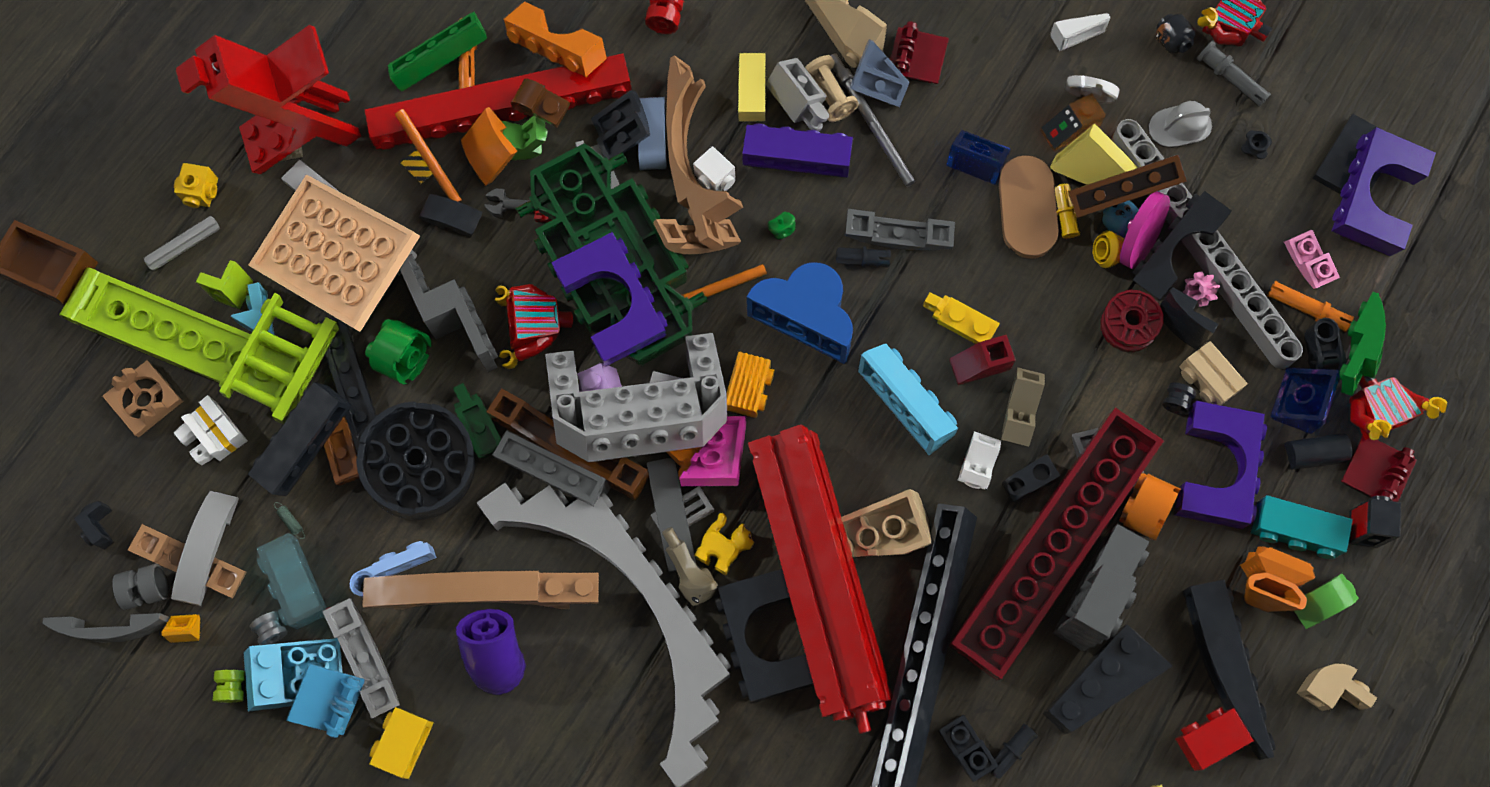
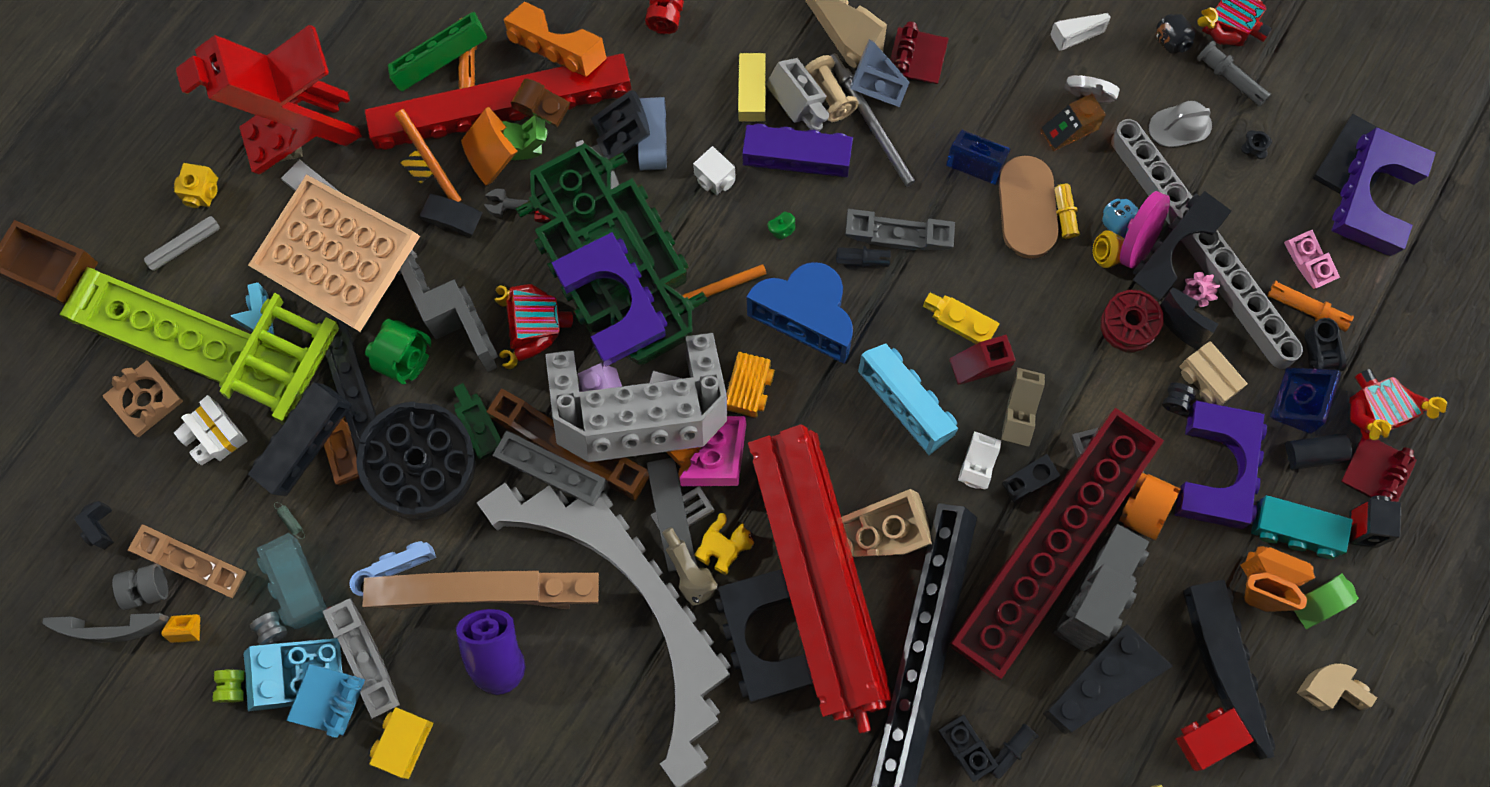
(202, 547): light grey slope -> none
(230, 288): lime panel -> none
(683, 240): medium nougat slope -> none
(704, 205): medium nougat slope -> none
(1091, 158): light yellow slope -> none
(1127, 186): reddish brown brick -> none
(1366, 344): green slope -> none

